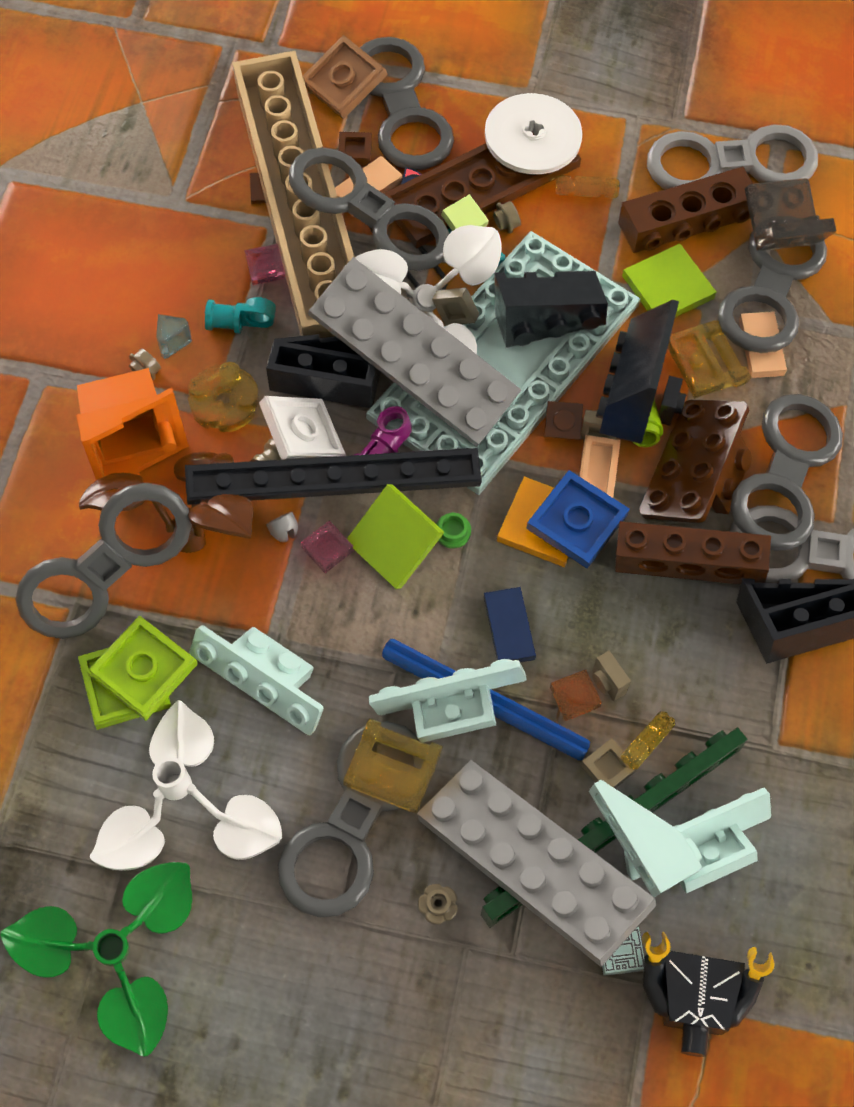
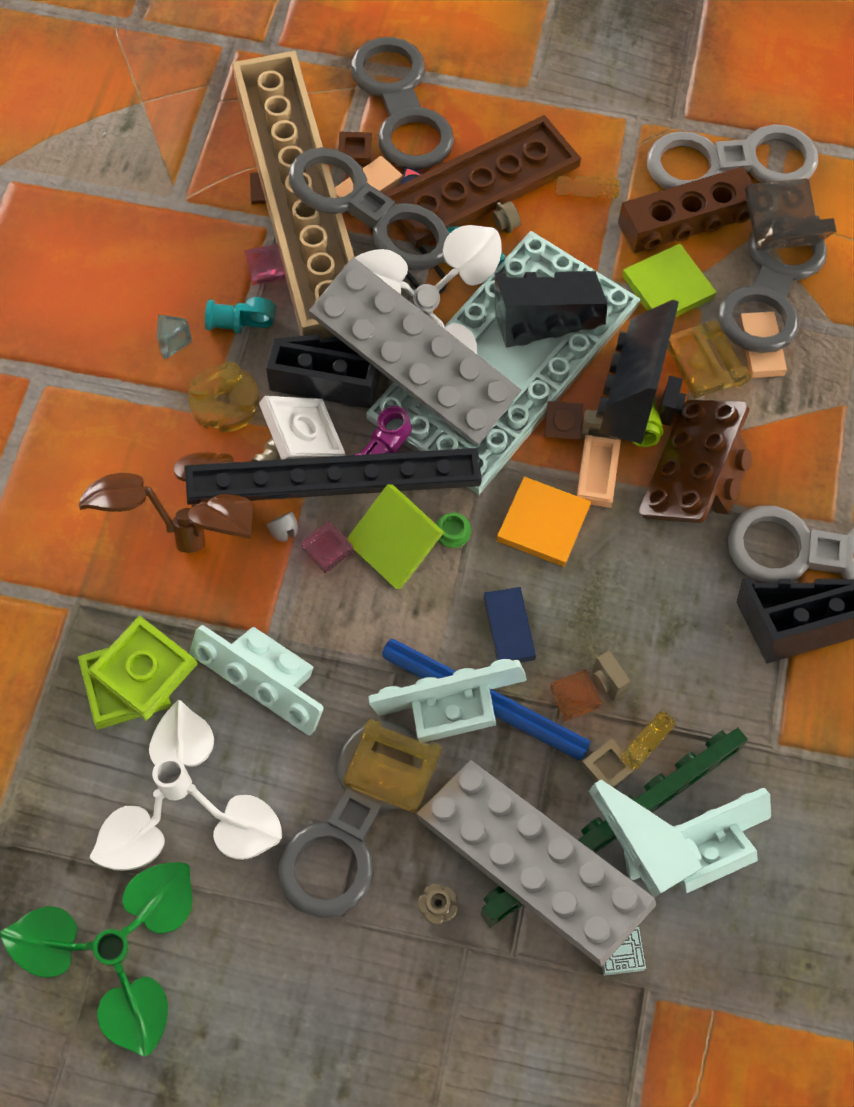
(103, 561): dark grey bar -> none
(128, 424): orange piece -> none
(144, 360): dark tan plate -> none
(344, 76): medium nougat tile -> none
(455, 306): dark tan plate -> none
(464, 213): yellowish green tile -> none
(555, 130): white piece -> none
(577, 519): blue plate -> none
(692, 553): reddish brown brick -> none
(700, 991): black torso -> none
(788, 469): dark grey bar -> none

